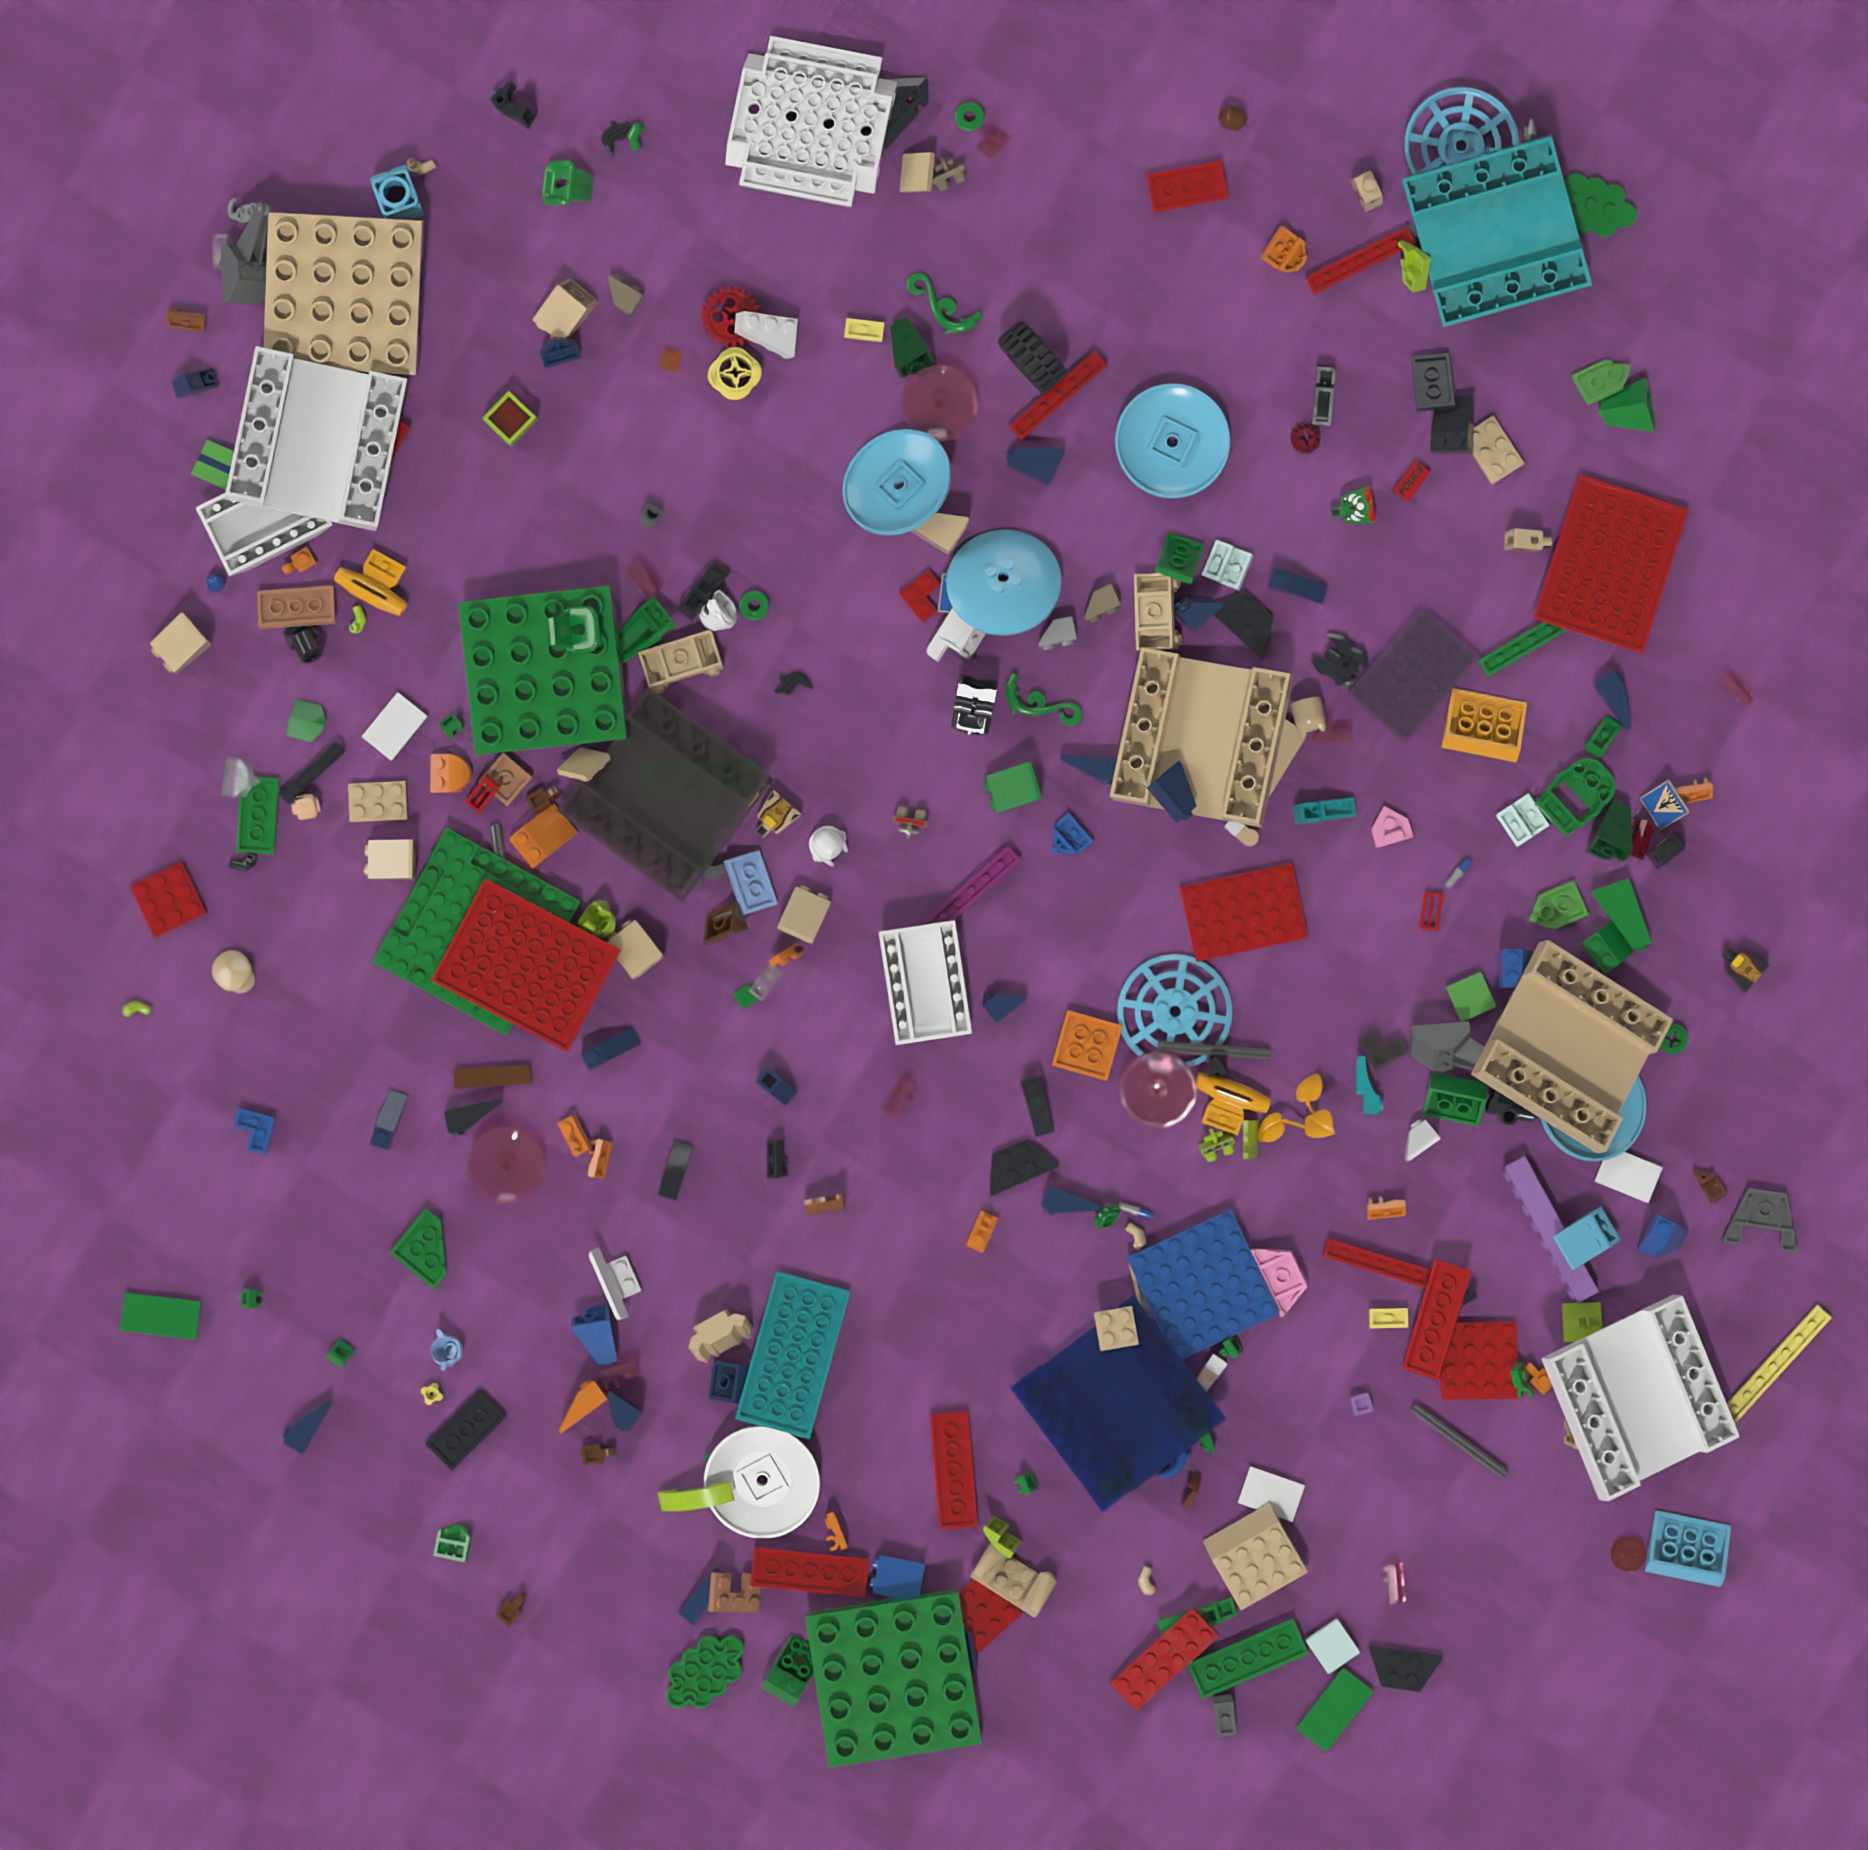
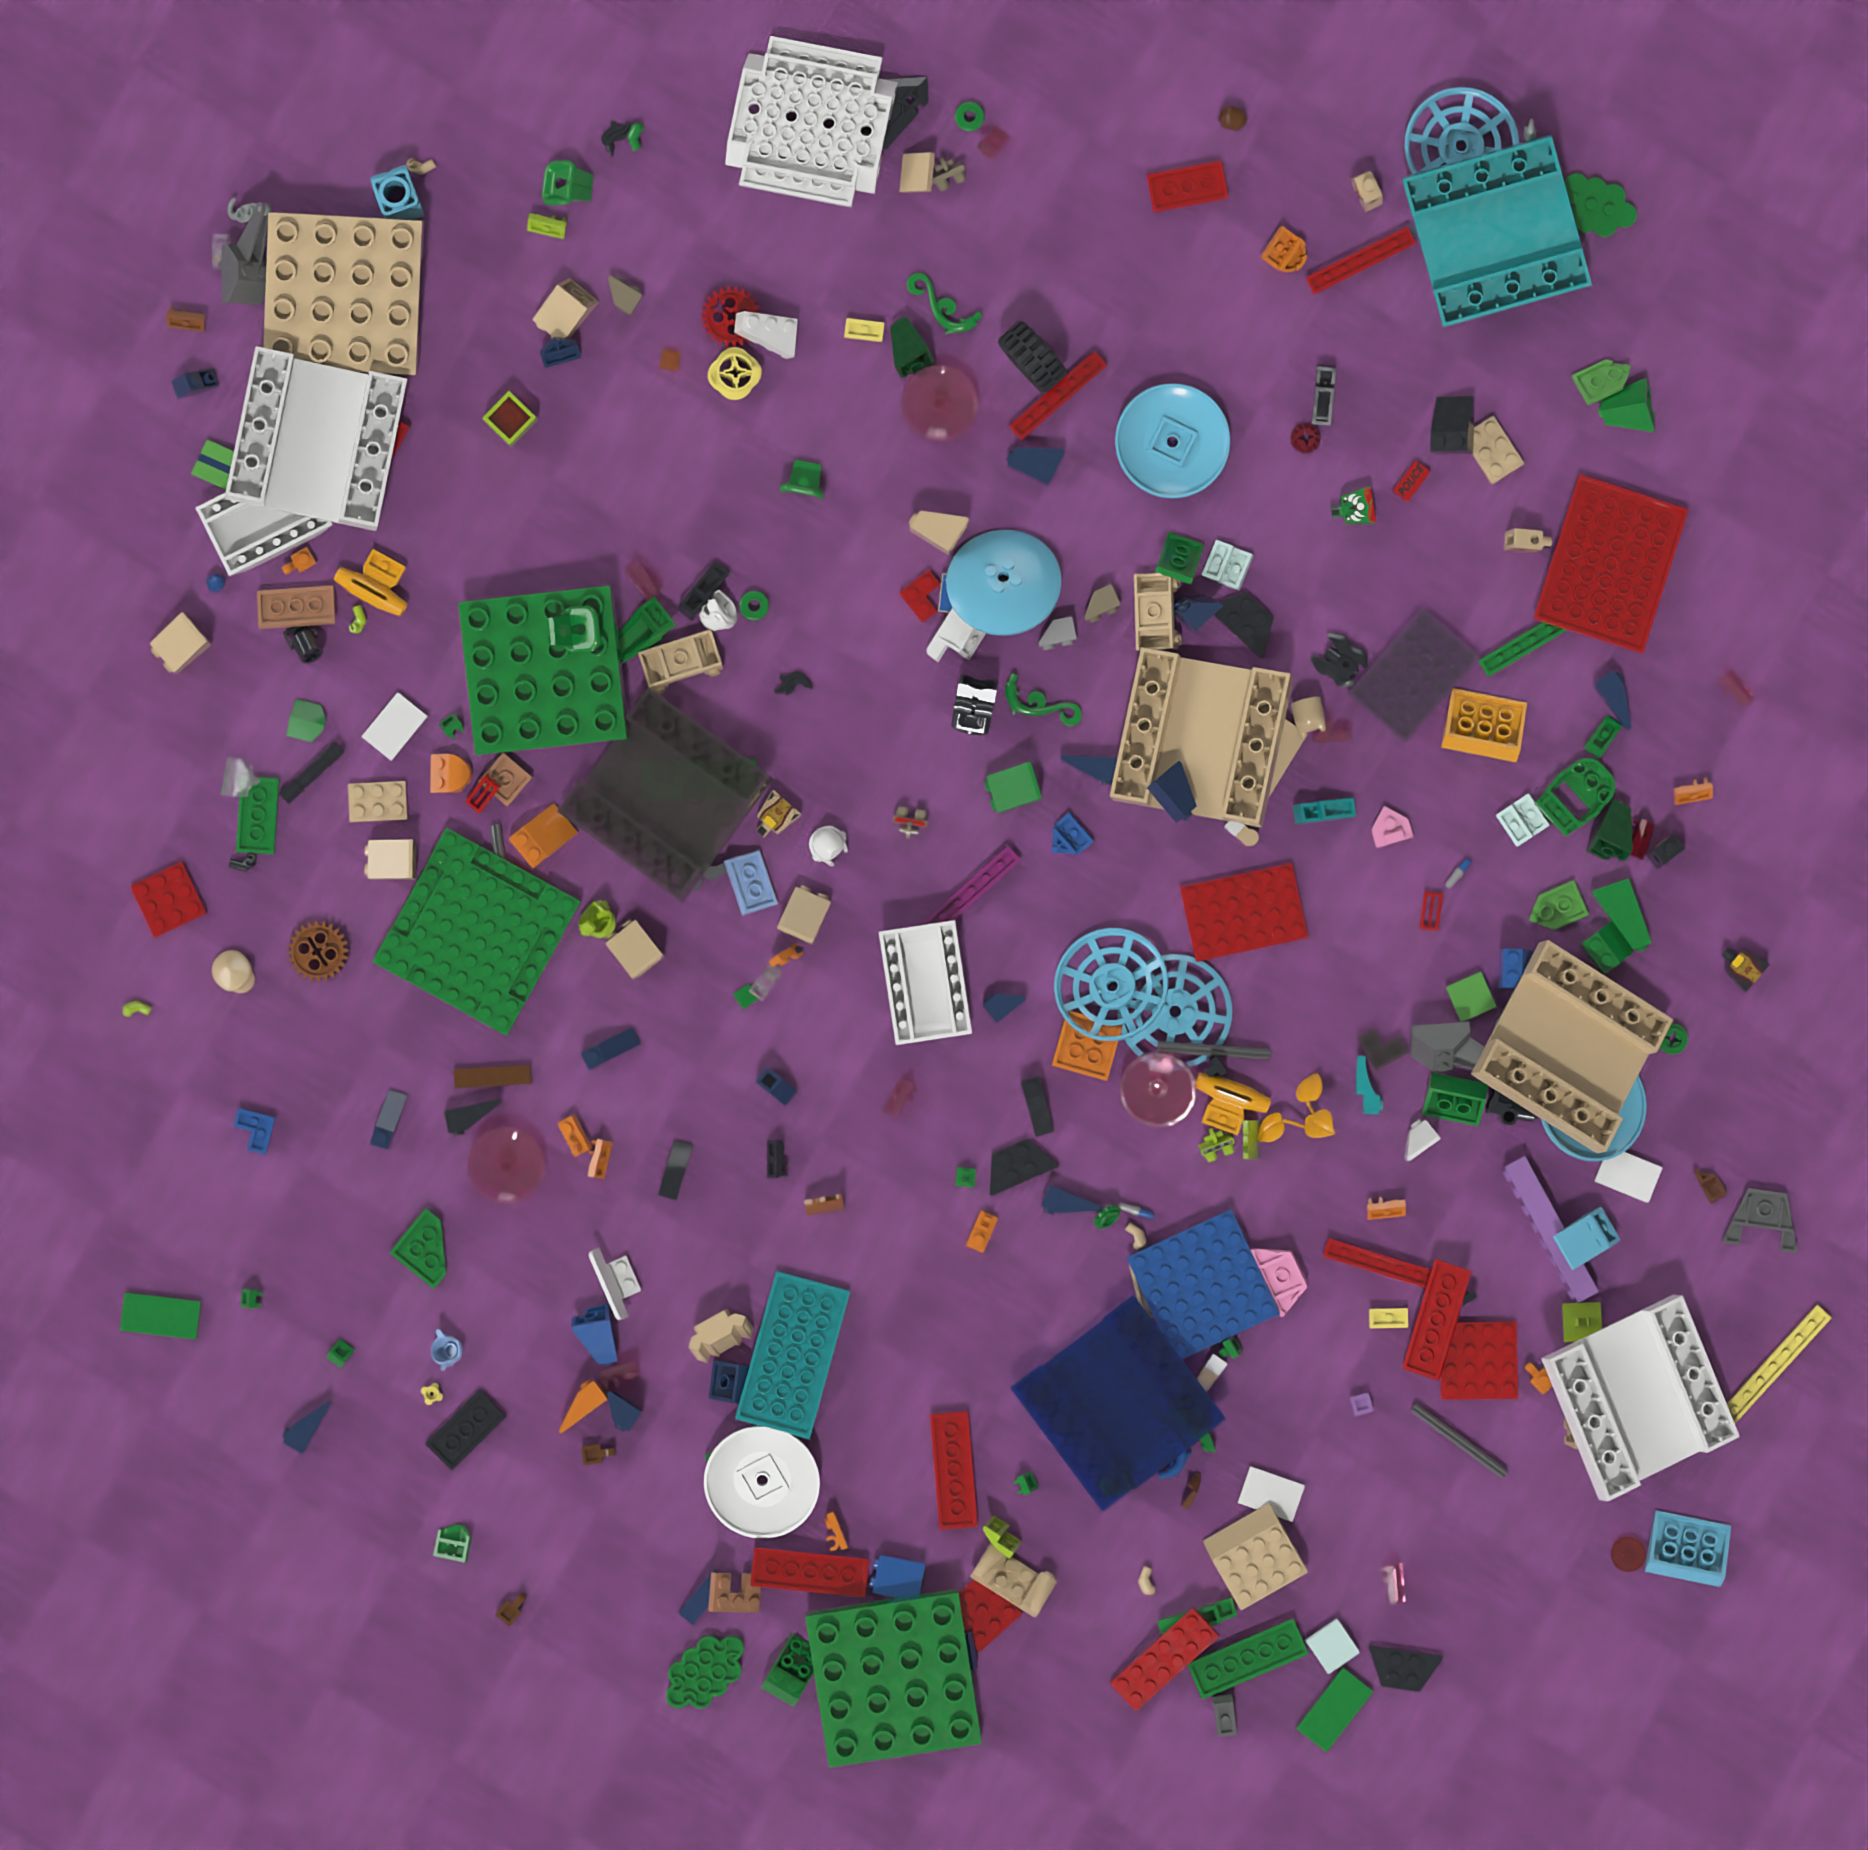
(303, 961): none -> dark orange gear
(305, 806): light nougat head -> none
(522, 114): black tile -> none
(526, 965): red plate -> none
(541, 800): reddish brown plate -> none
(547, 226): none -> lime plate
(583, 764): tan tile -> none
(650, 516): dark grey plate -> none
(696, 1498): lime slope -> none
(724, 924): reddish brown slope -> none
(804, 480): none -> green piece
(883, 464): medium azure dish -> none
(965, 1177): none -> green tile
(1103, 977): none -> medium azure dish
(1116, 1328): tan plate -> none
(1297, 586): dark blue slope -> none
(1414, 267): lime slope -> none
(1432, 382): black plate -> none
(1519, 1377): green plate -> none
(1661, 1237): blue slope -> none
(1664, 804): piece -> none

